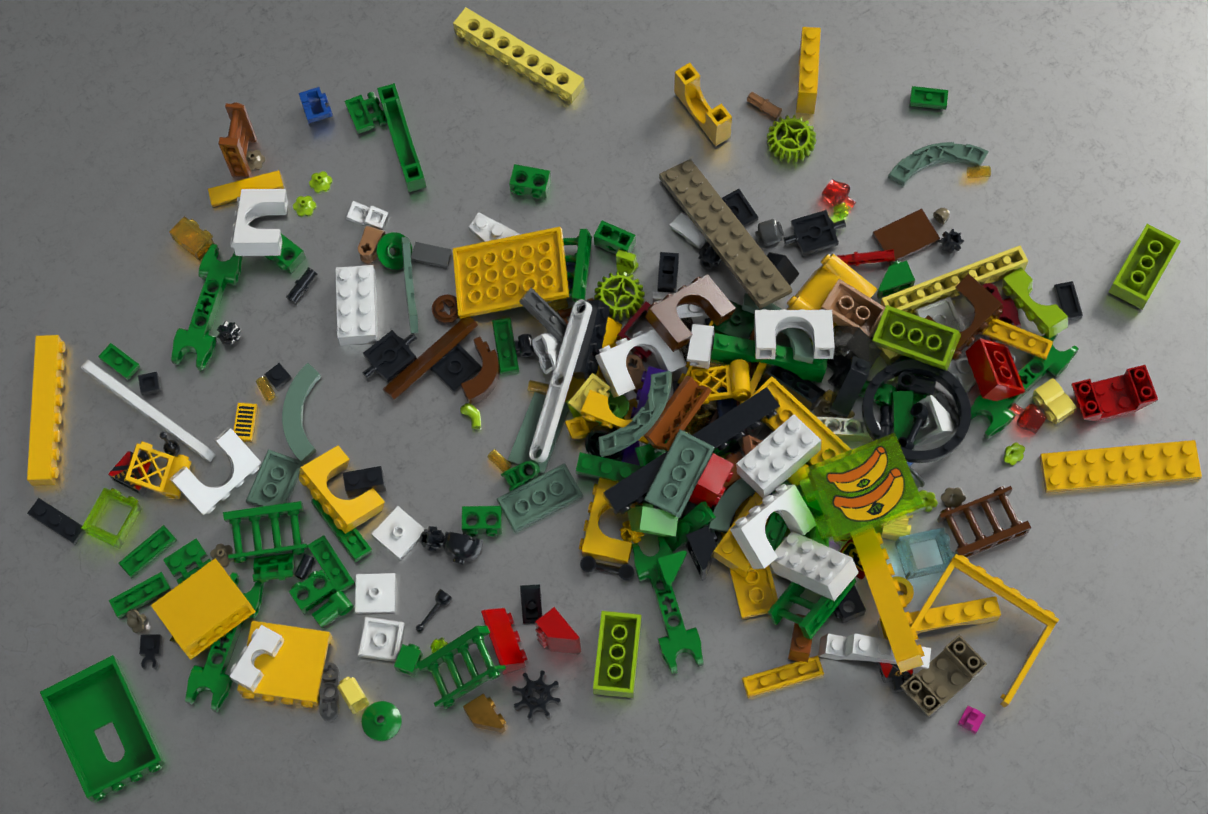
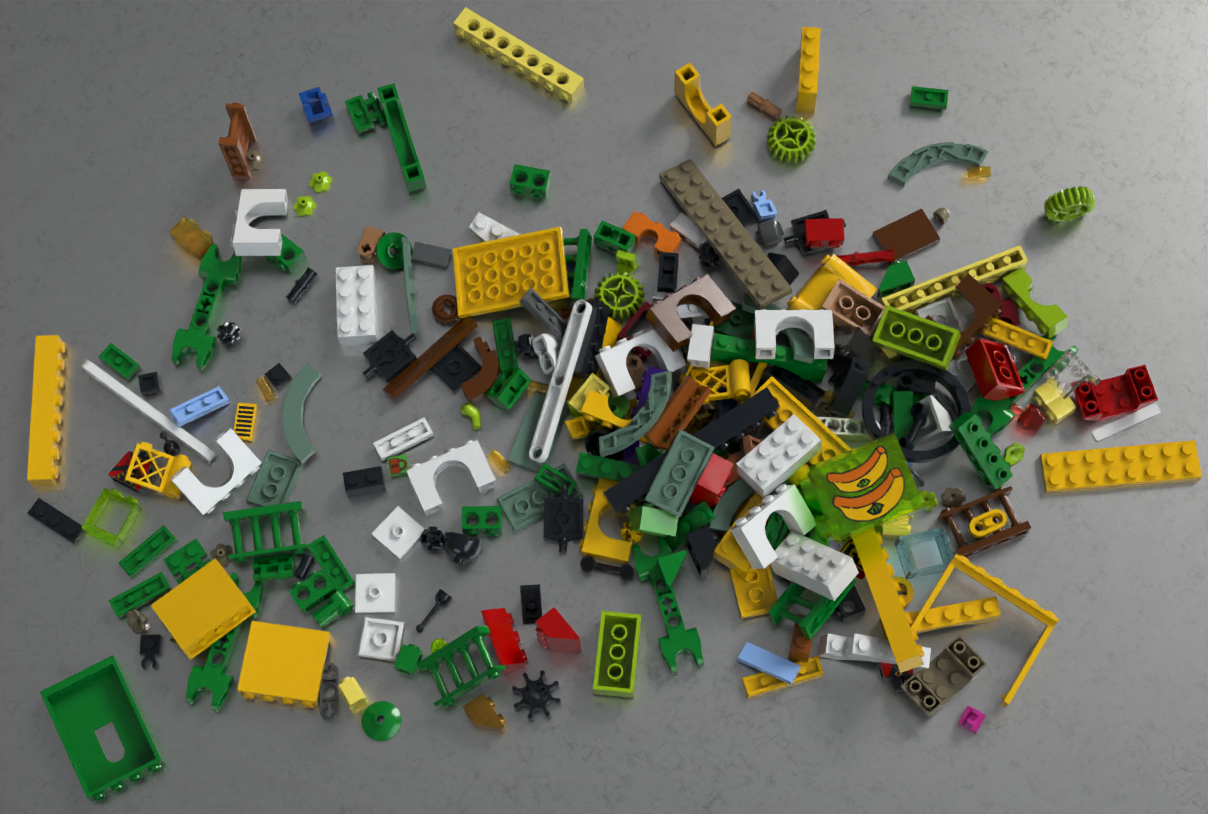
(198, 406): none -> light blue tile
(229, 192): yellow tile -> none
(263, 642): white arch -> none
(345, 513): yellow arch -> none
(352, 541): green plate -> none
(366, 216): white slope -> none
(398, 465): none -> tile
(403, 439): none -> white plate
(468, 457): none -> white arch
(508, 387): none -> green brick
(517, 475): green piece -> none
(546, 484): none -> green tile
(563, 518): none -> black plate
(643, 227): none -> orange arch
(763, 208): none -> light blue plate
(769, 663): none -> light blue tile
(824, 232): none -> red brick
(838, 192): clear red piece -> none
(841, 210): clear neon green plate -> none
(957, 241): black gear -> none
(981, 450): none -> green brick
(986, 523): none -> yellow plate
(1068, 300): black tile -> none
(1069, 204): none -> lime gear
(1069, 374): none -> clear bracket
(1126, 422): none -> white sticker
(1144, 266): lime brick -> none

